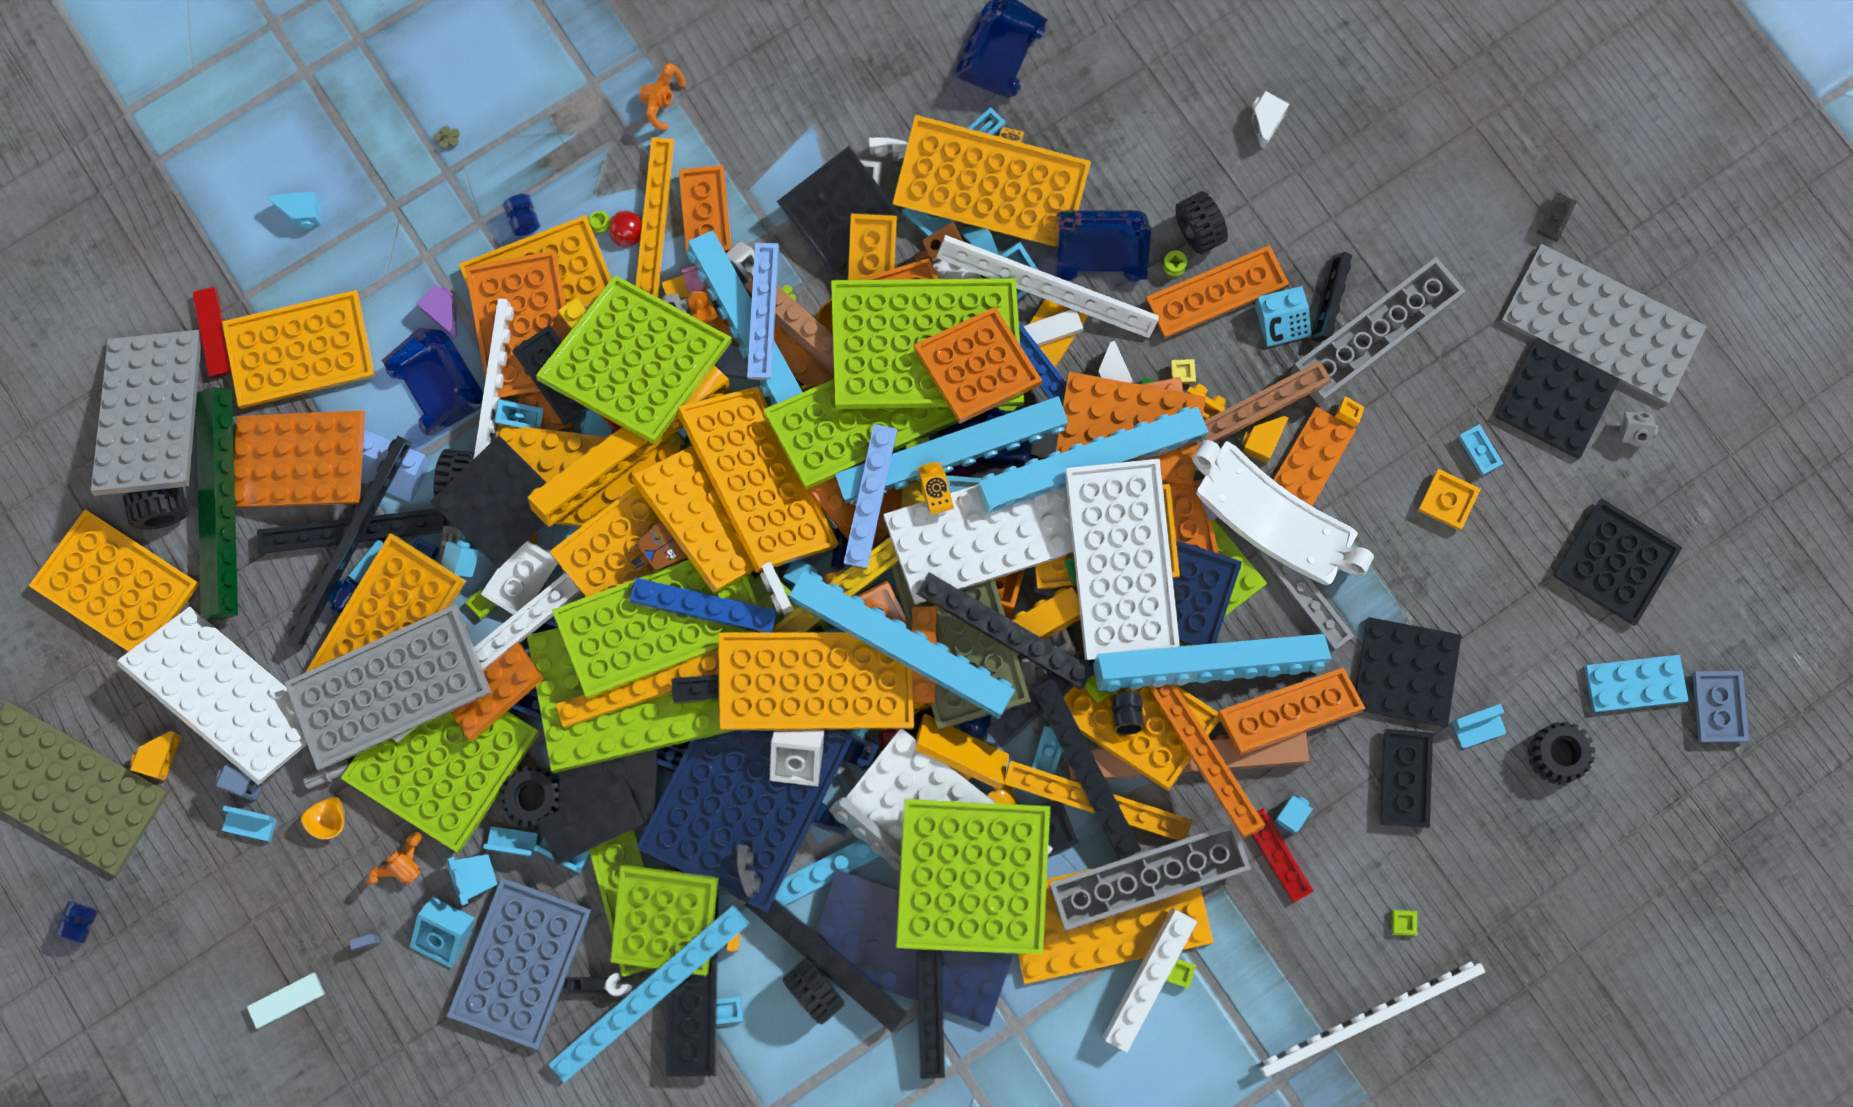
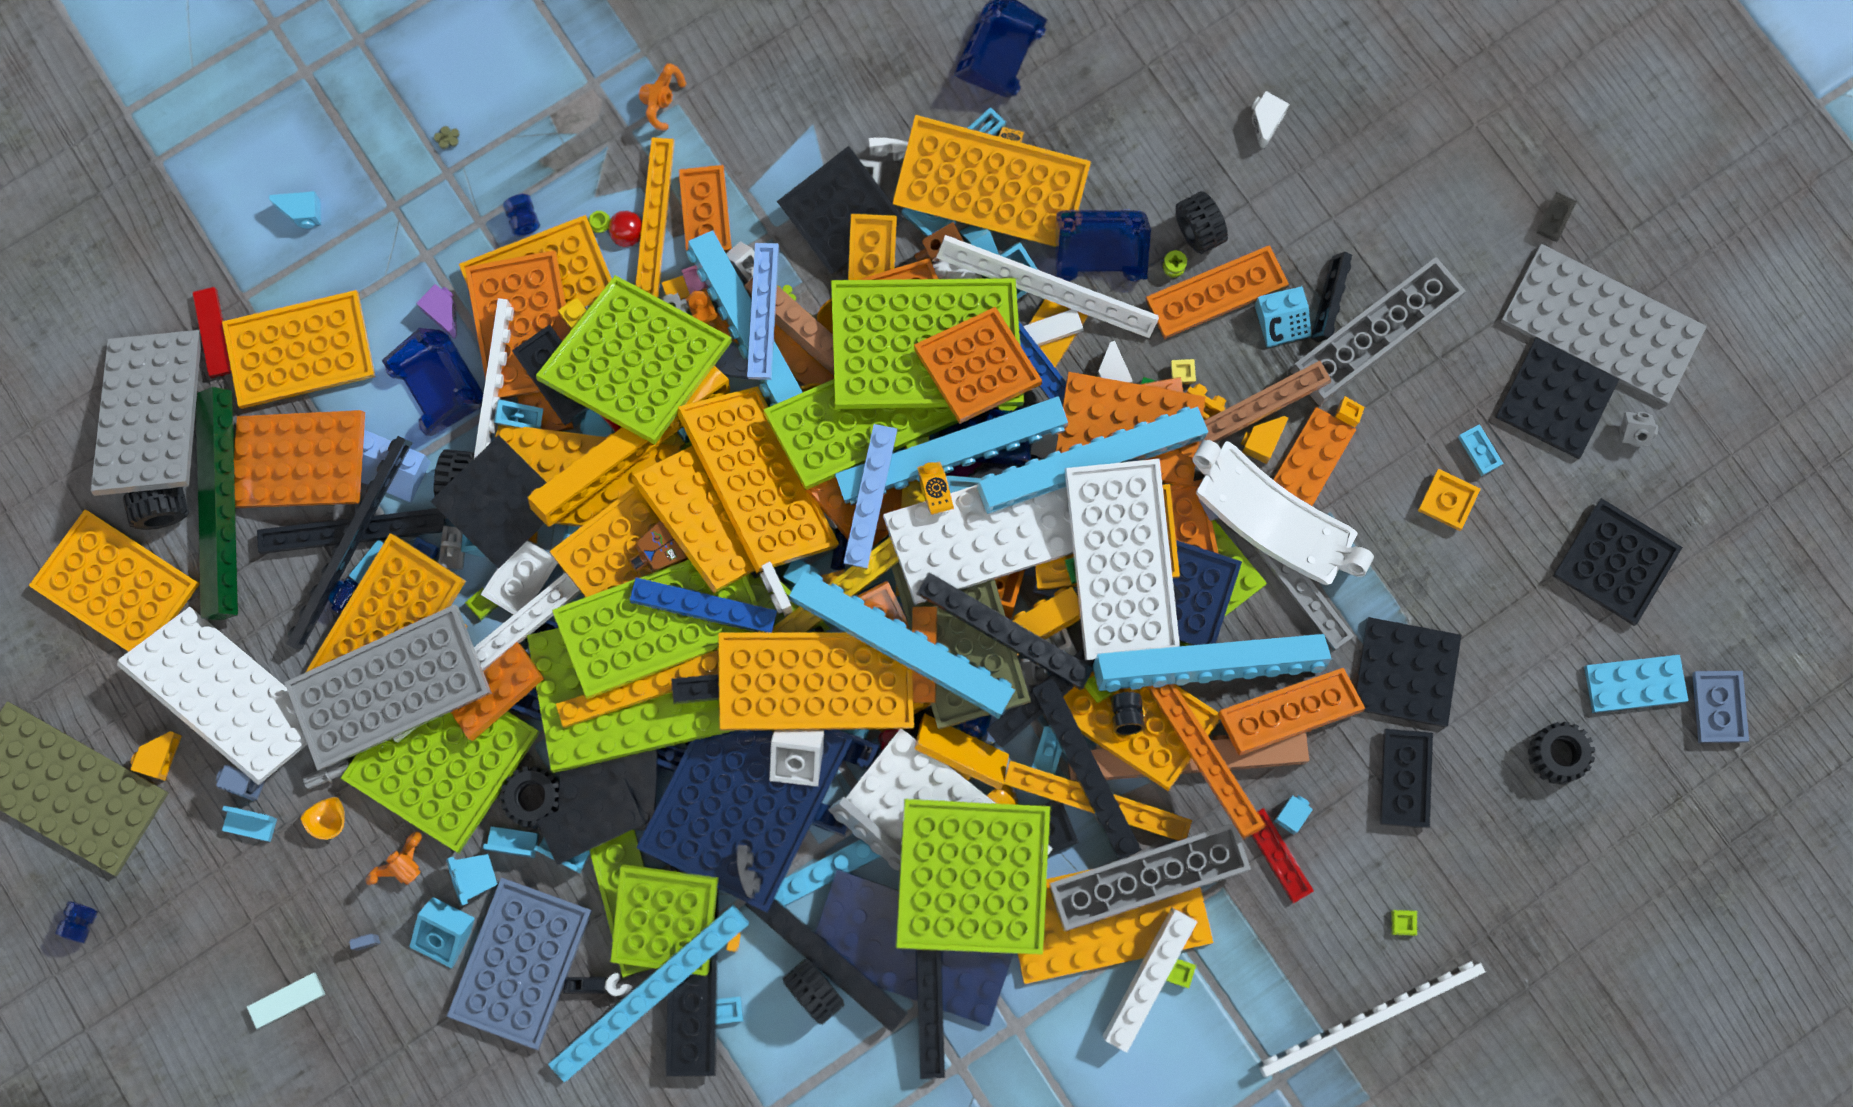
(460, 558): medium azure brick -> none
(1479, 726): medium azure panel -> none

